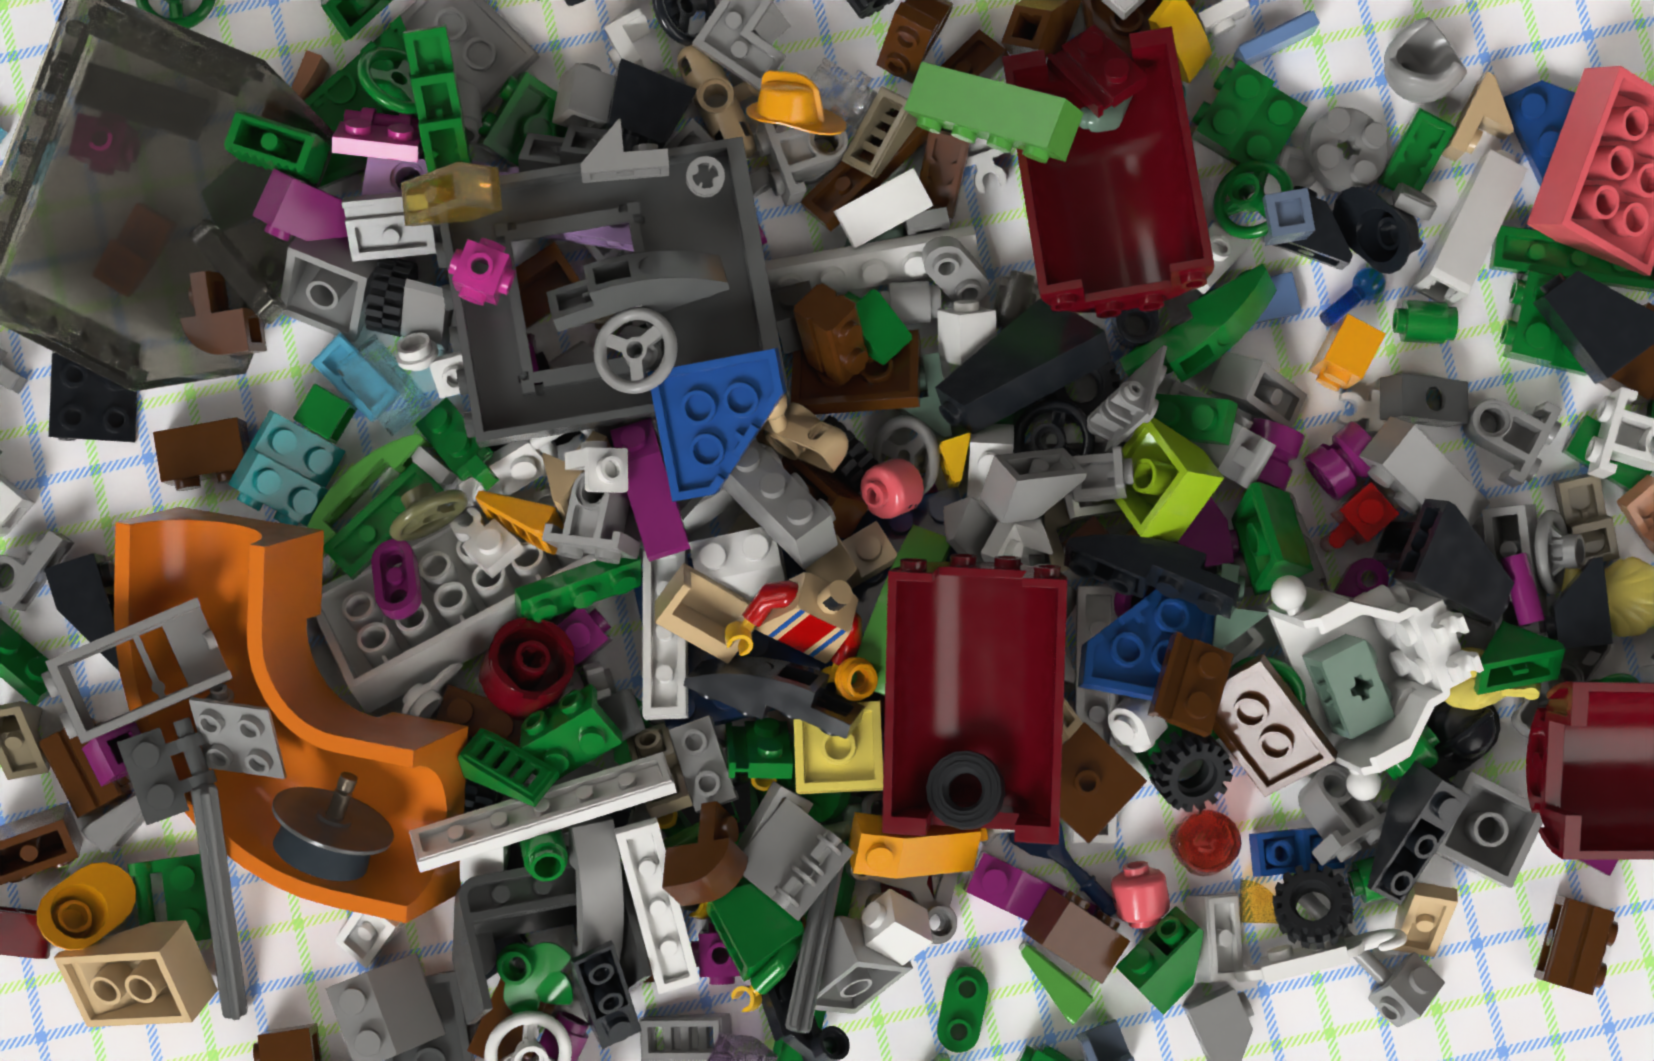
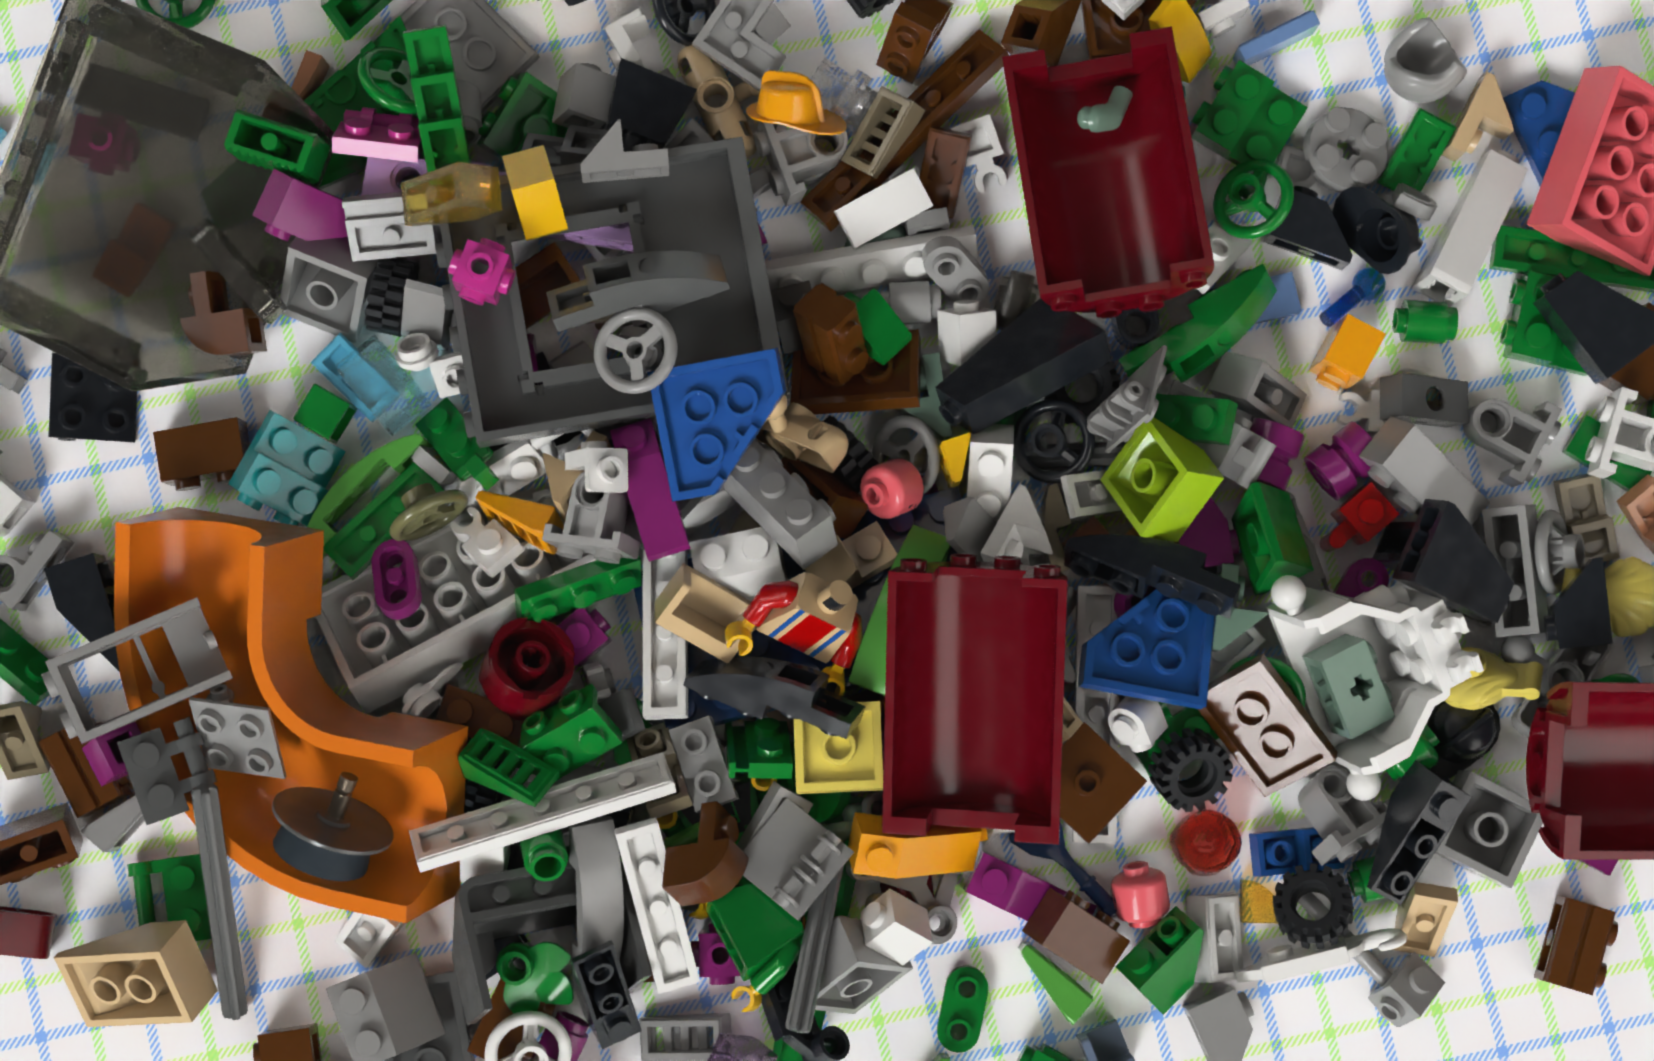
(86, 906): light orange piece -> none
(535, 192): none -> yellow slope
(693, 170): light grey bush -> none
(865, 683): light orange plate -> none
(939, 790): black tyre -> none
(993, 112): bright green brick -> none
(1029, 483): light grey slope -> none
(1097, 70): dark red plate -> none
(1105, 476): light grey bracket -> none
(1190, 684): reddish brown plate -> none
(1288, 216): sand blue panel -> none
(1518, 659): green slope -> none
(1524, 591): magenta axle -> none

